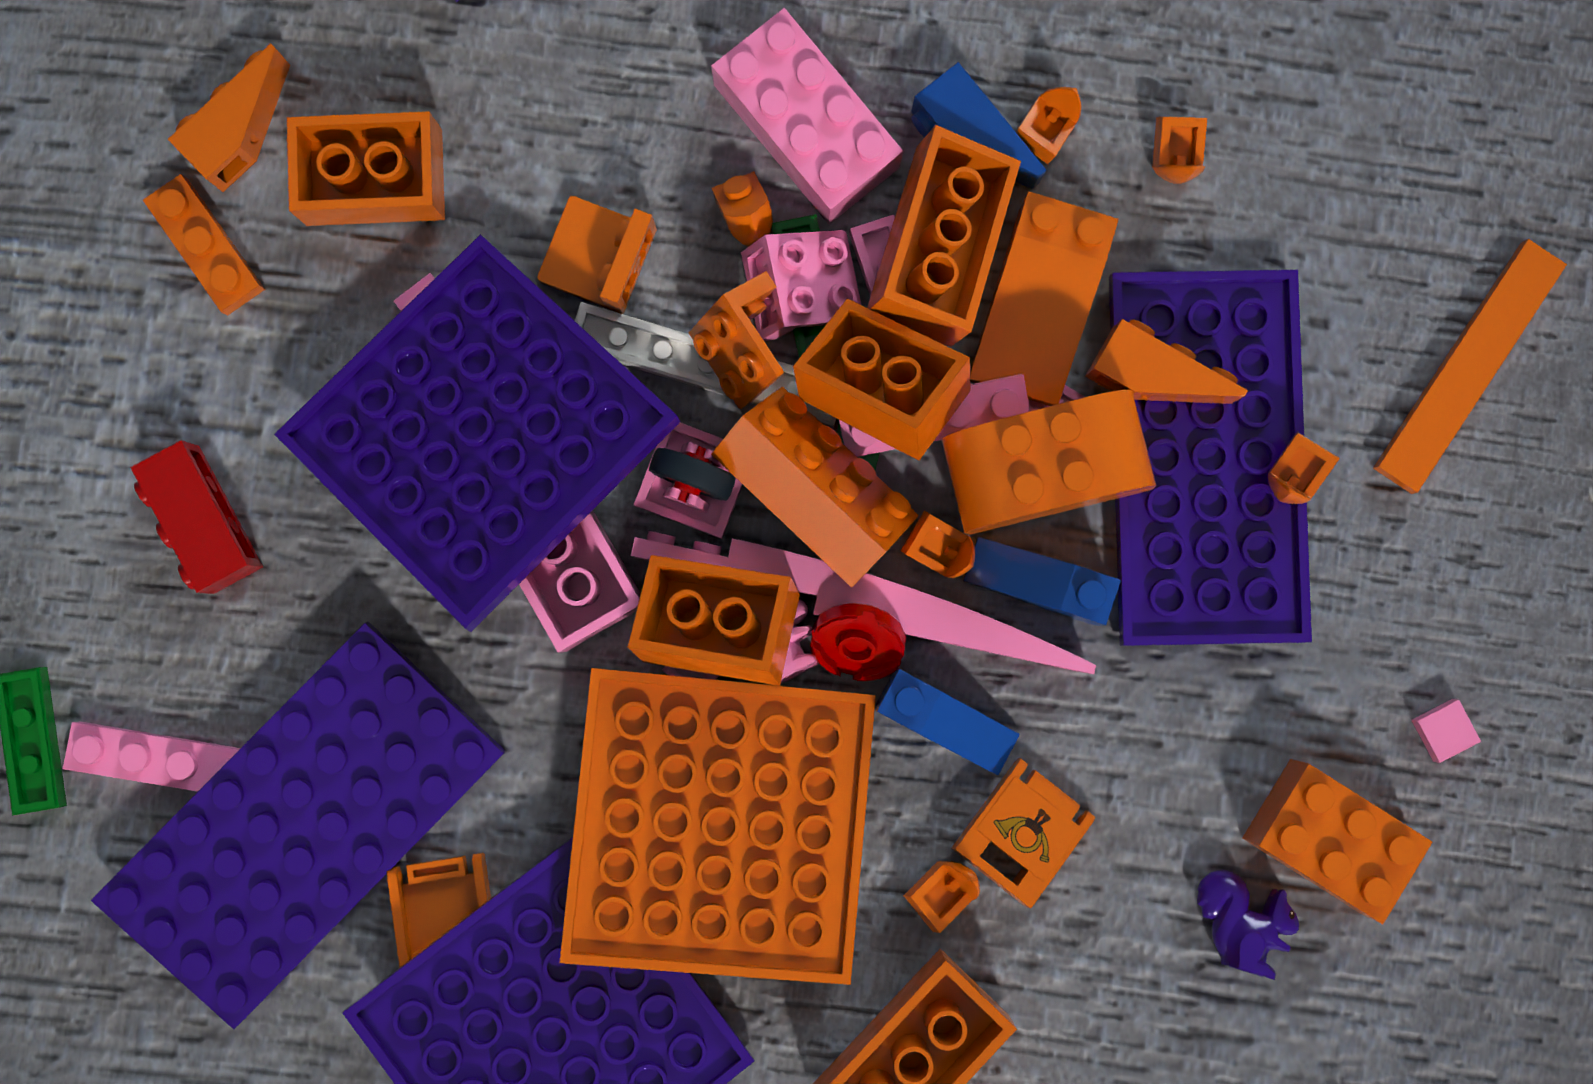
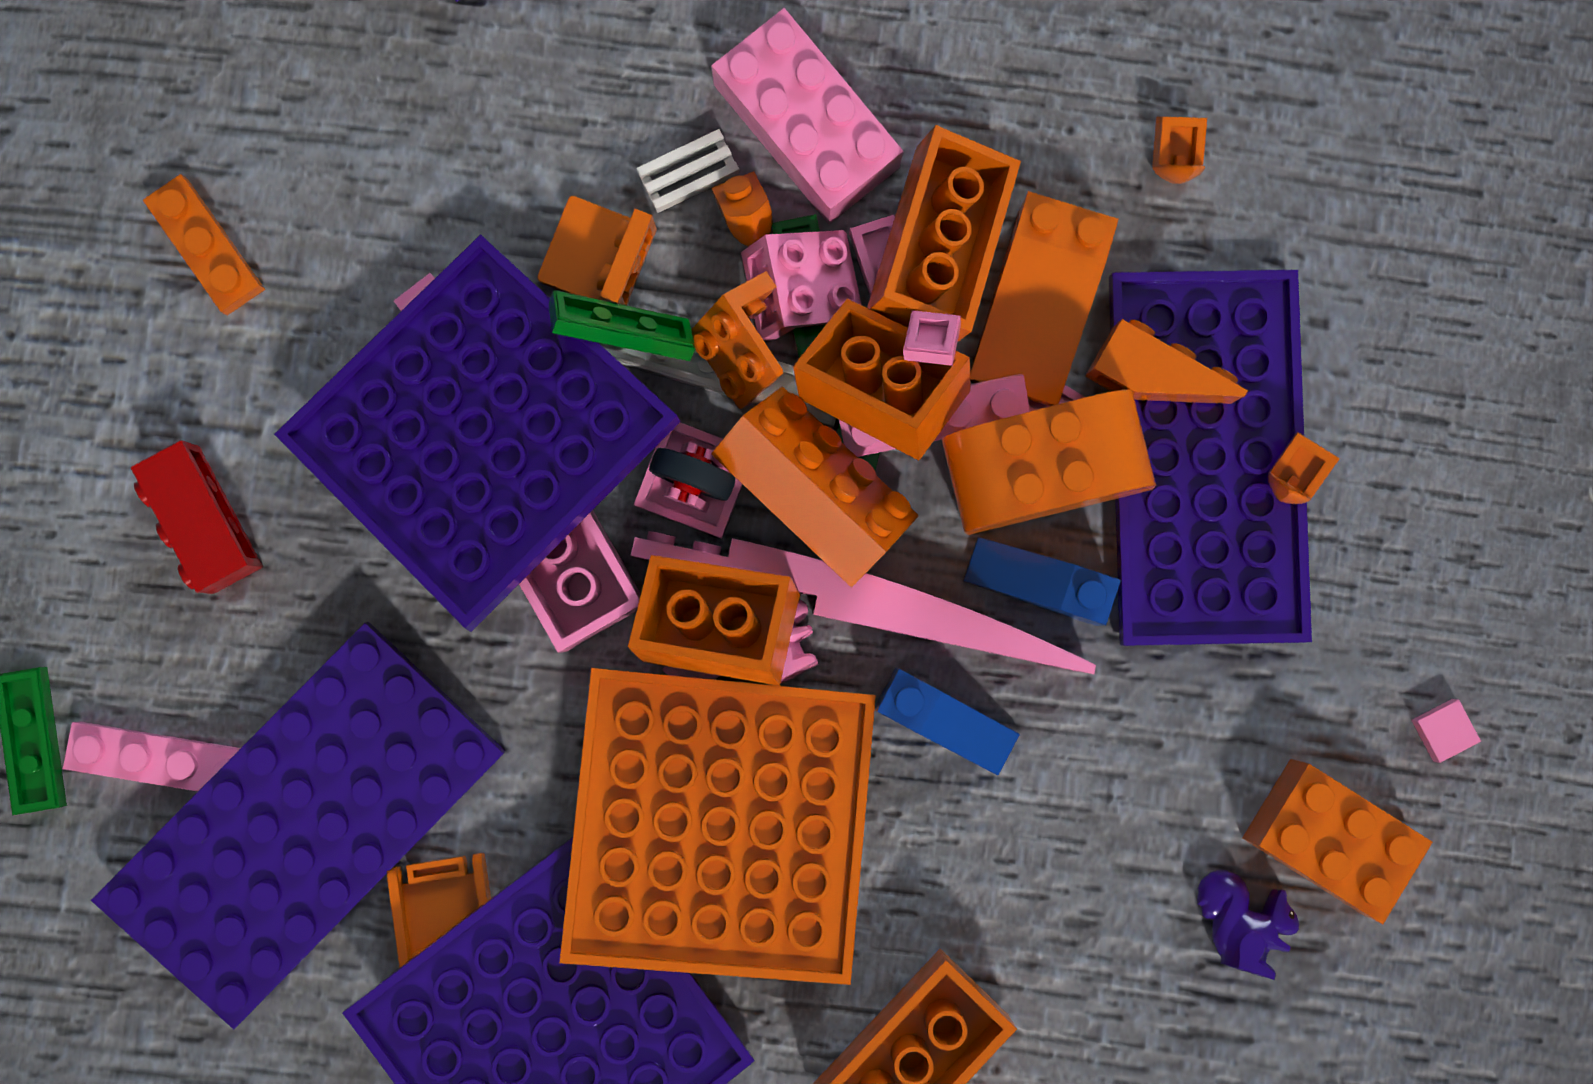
(231, 127): orange slope -> none
(365, 168): orange brick -> none
(621, 325): none -> green tile
(681, 154): none -> white tile
(858, 641): red tile -> none
(932, 338): none -> bright pink tile
(940, 547): orange plate -> none
(943, 893): orange plate -> none
(963, 108): blue slope -> none
(1031, 826): orange container -> none
(1050, 121): orange plate -> none
(1469, 366): orange tile -> none

